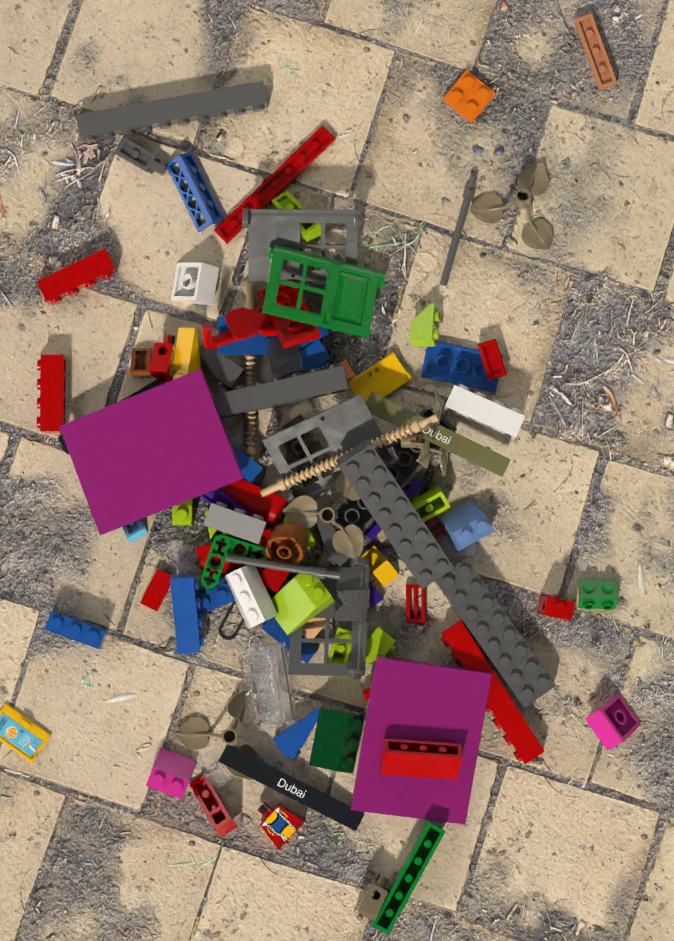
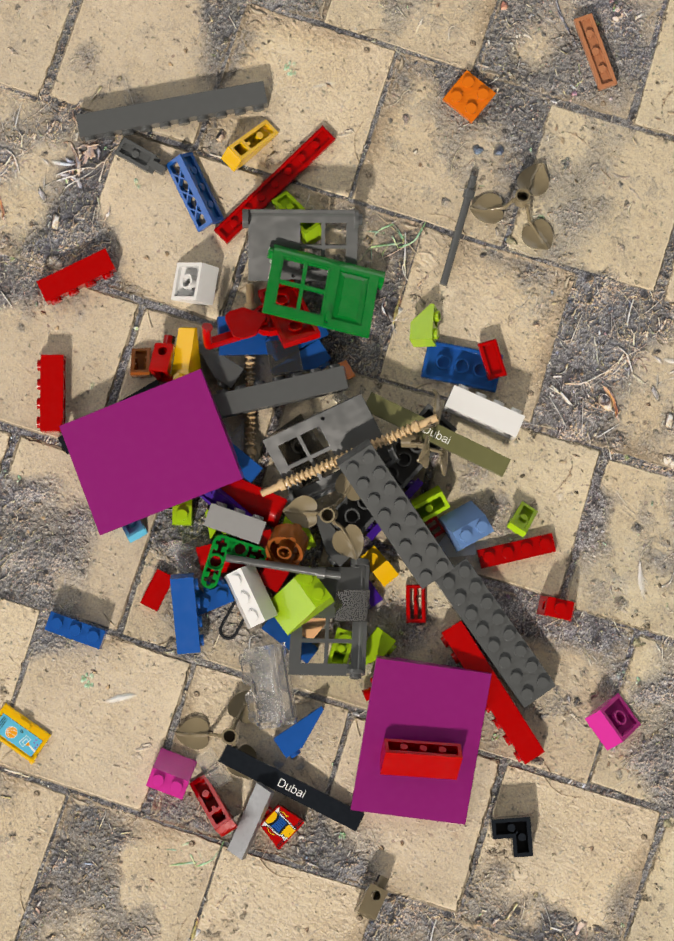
(249, 145): none -> yellow slope
(250, 820): none -> flat silver tile
(336, 740): dark green slope -> none
(382, 382): yellow door -> none
(408, 876): green brick -> none
(516, 550): none -> red plate
(518, 829): none -> black brick
(522, 519): none -> lime slope
(598, 594): green bracket -> none

